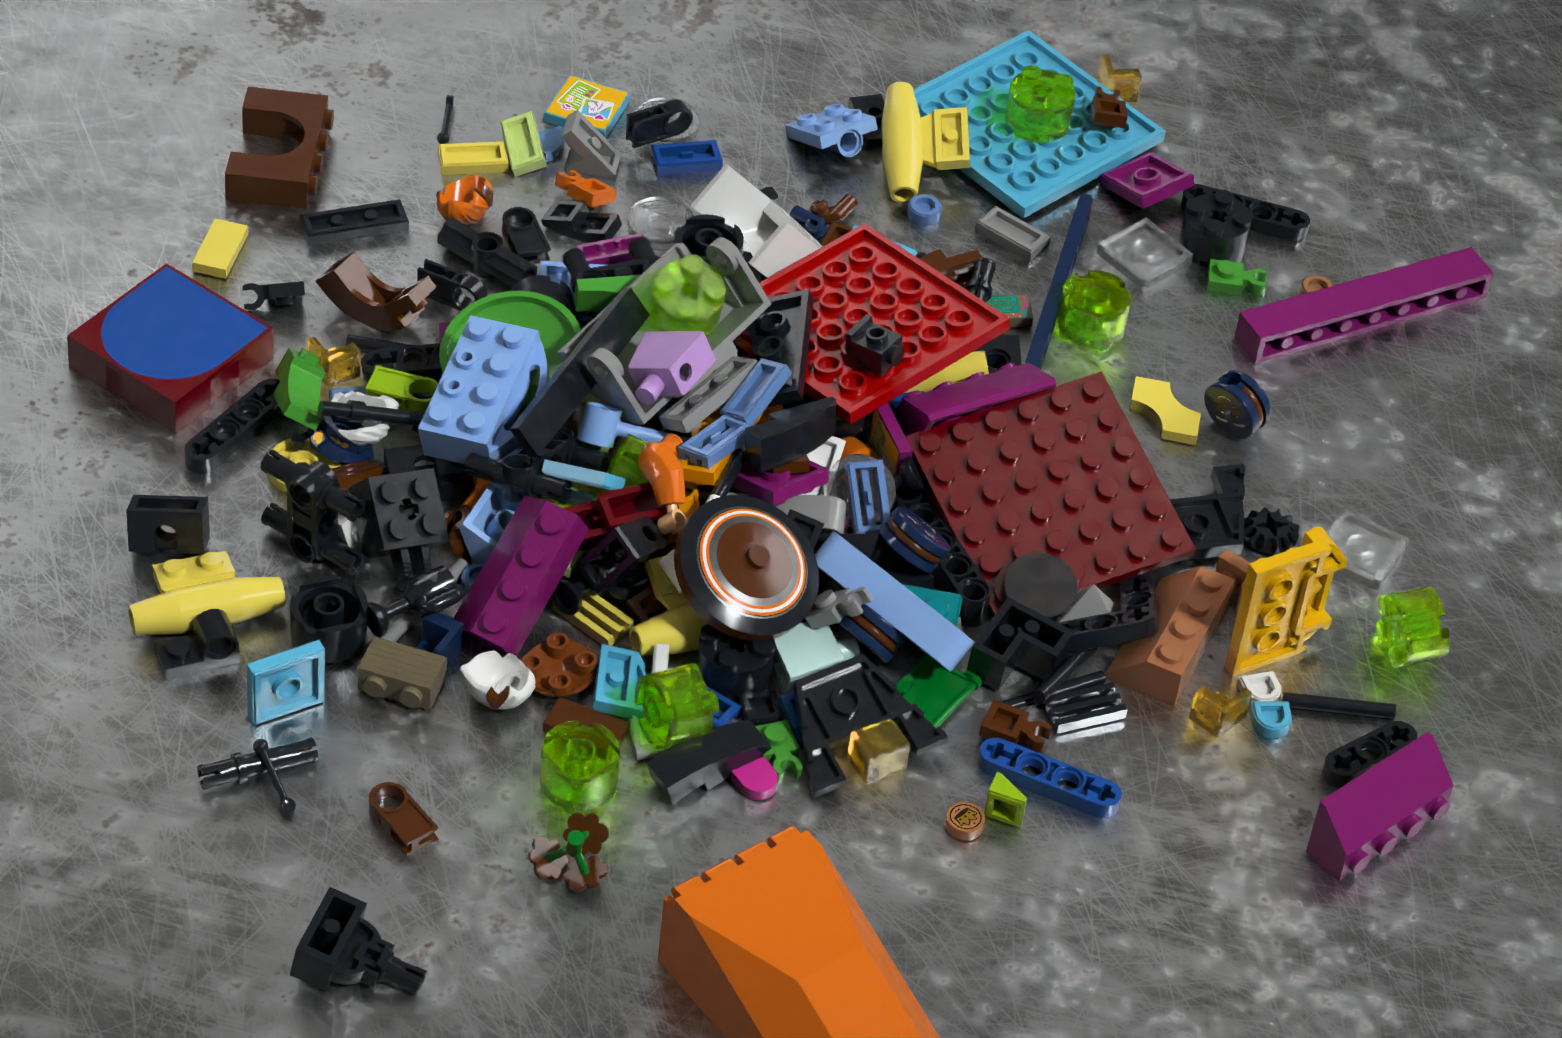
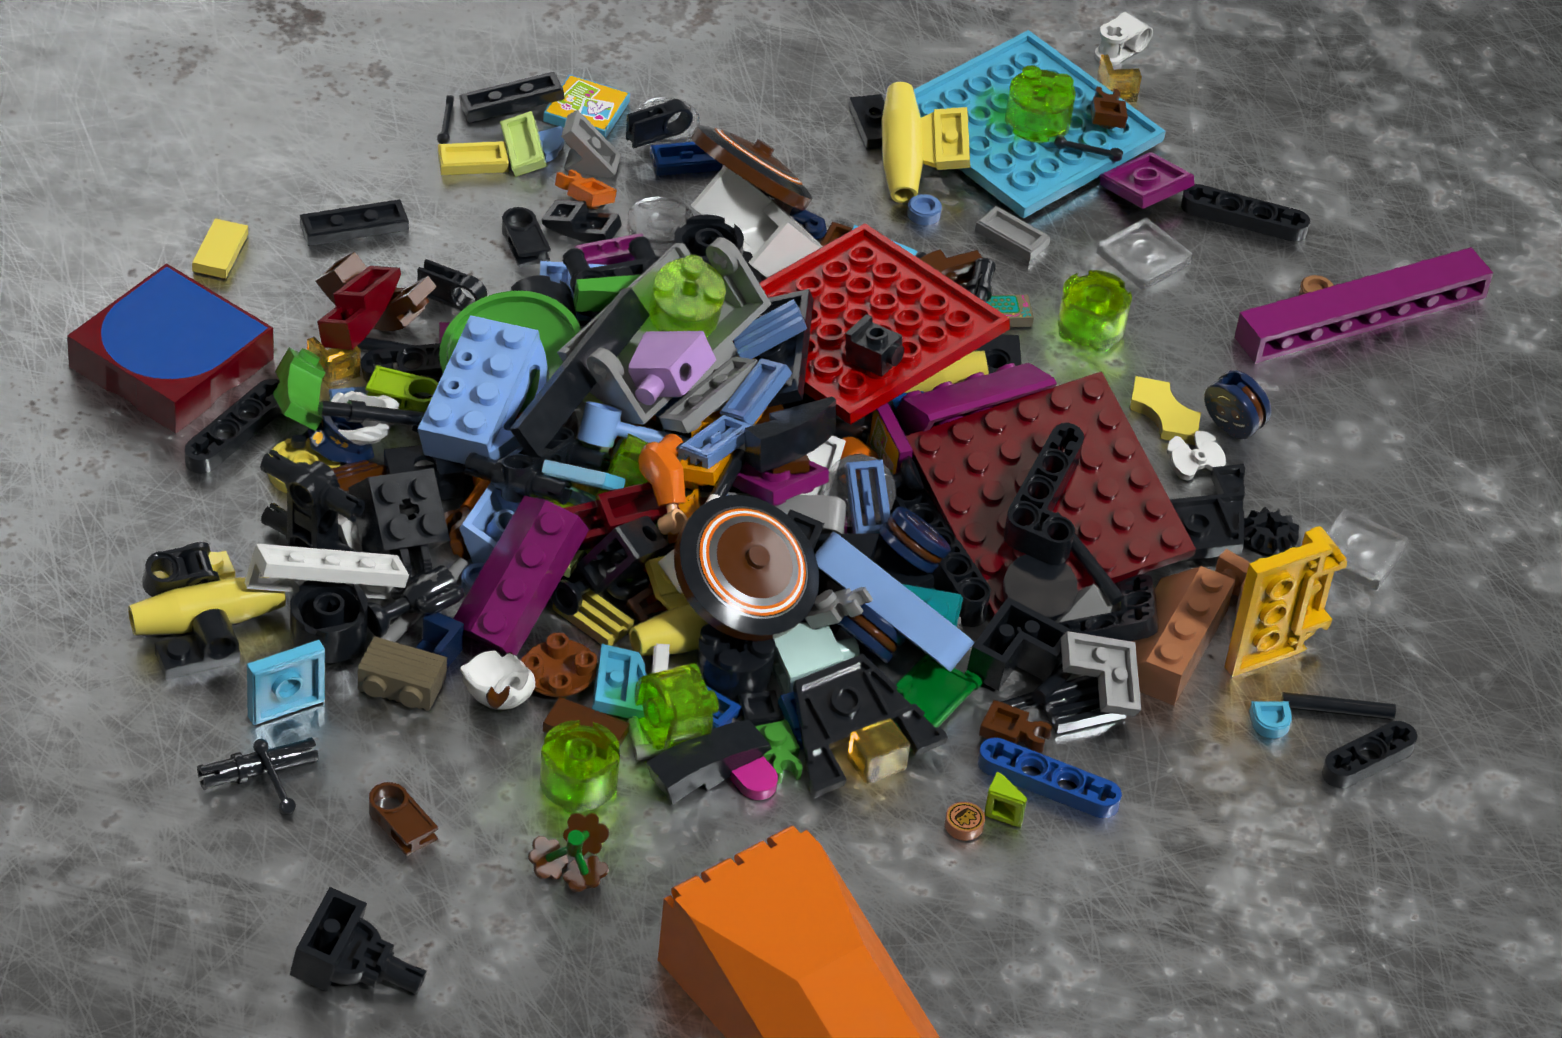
(183, 513): black brick -> none
(184, 565): none -> black piece
(283, 293): black plate -> none
(285, 177): reddish brown arch -> none
(289, 563): none -> white fence
(358, 307): none -> dark red slope
(465, 199): orange hair -> none
(484, 253): black piece -> none
(511, 97): none -> black tile
(753, 164): none -> dish
(770, 330): none -> medium blue tile
(828, 127): light blue plate -> none
(834, 213): reddish brown arm -> none
(1030, 520): none -> black beam
(1062, 272): dark blue tile -> none
(1095, 571): none -> black bar
(1114, 154): none -> black hinge
(1114, 665): none -> light grey plate
(1123, 38): none -> white piece
(1187, 461): none -> white piece
(1215, 227): black brick -> none
(1218, 712): clear yellow panel -> none
(1231, 278): bright green plate -> none
(1262, 685): white tile -> none
(1381, 808): magenta slope -> none
(1412, 626): clear neon green brick -> none

